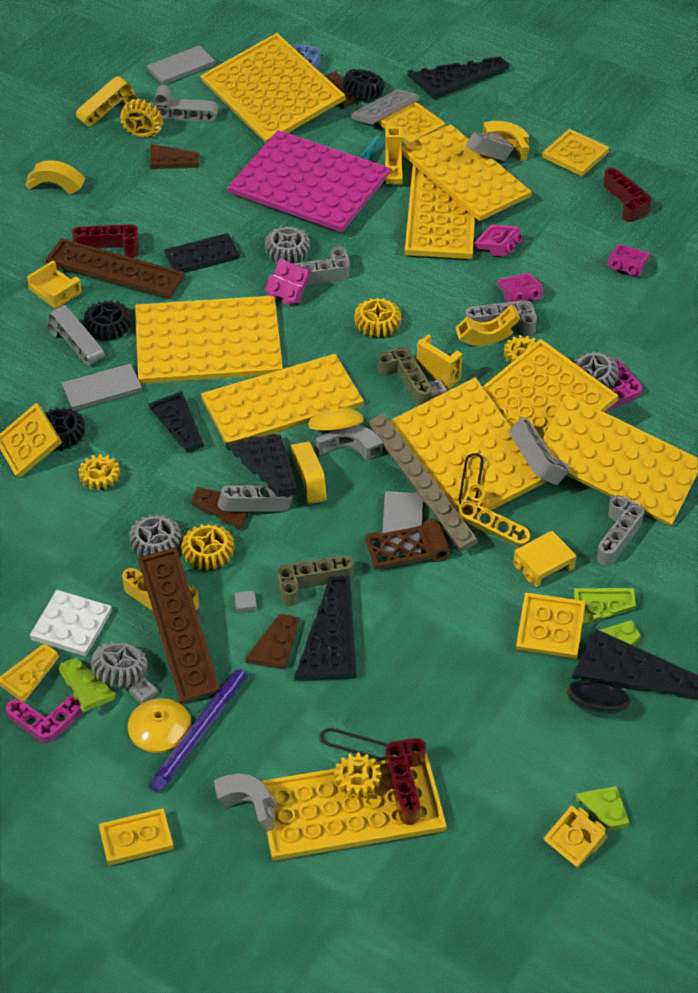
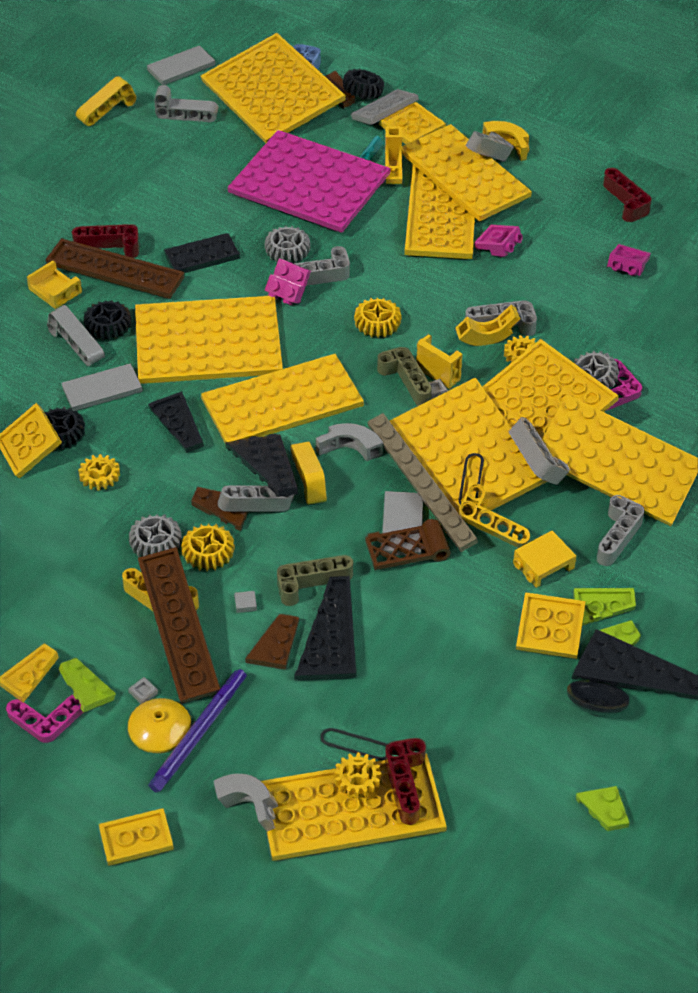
(58, 173): yellow arch -> none
(71, 623): white plate -> none
(119, 664): light grey gear -> none
(132, 115): yellow gear -> none
(172, 158): reddish brown wing -> none
(335, 418): yellow dish -> none
(456, 76): black wing -> none
(521, 288): dark pink plate -> none
(575, 152): yellow plate -> none
(576, 836): yellow plate -> none

